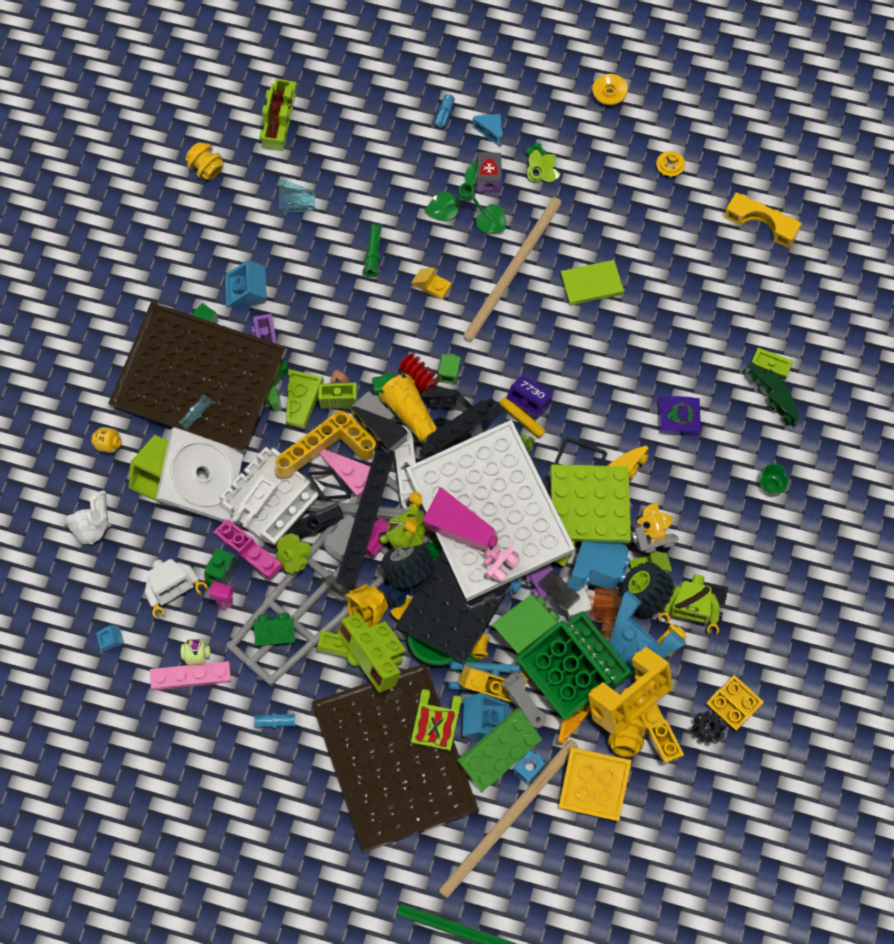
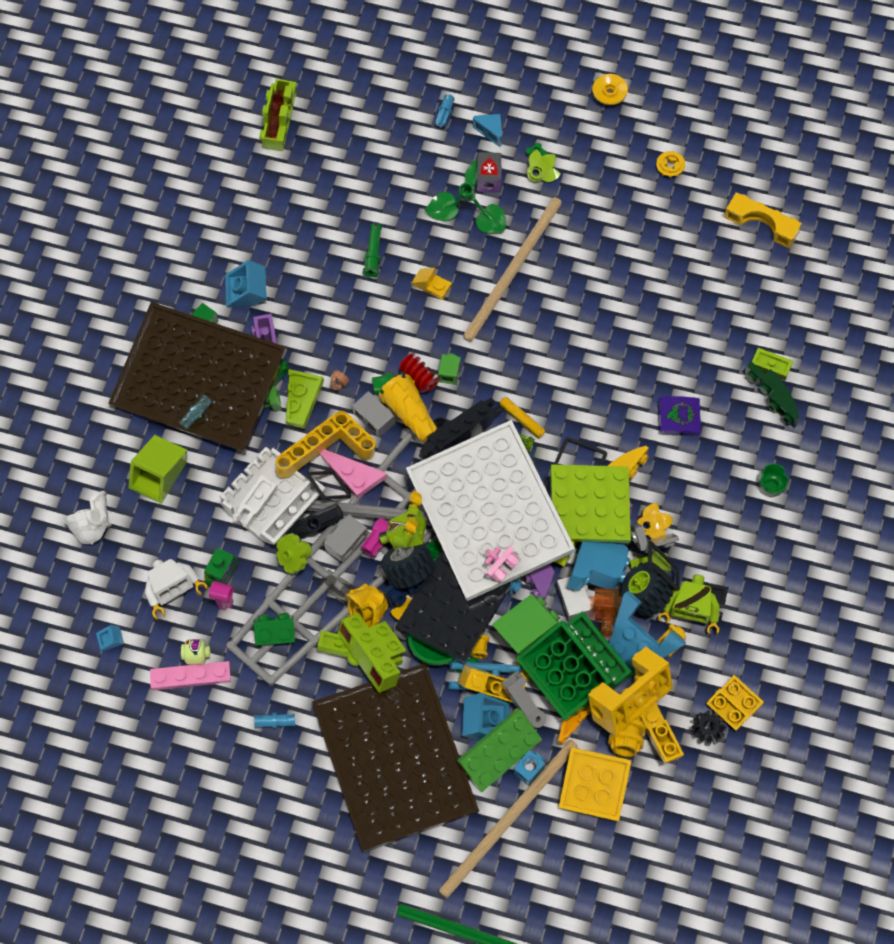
(106, 440): yellow head -> none
(179, 480): white piece -> none
(201, 157): yellow piece -> none
(247, 549): dark pink slope -> none
(295, 197): clear light blue wing -> none
(337, 395): lime brick -> none
(365, 519): black plate -> none
(383, 430): black slope -> none
(405, 457): white piece -> none
(435, 724): flag -> none
(446, 399): black wing -> none
(456, 521): dark pink slope -> none
(530, 396): dark purple brick -> none
(558, 590): clear smoke plate -> none
(592, 282): lime tile -> none
(650, 545): none -> black piece

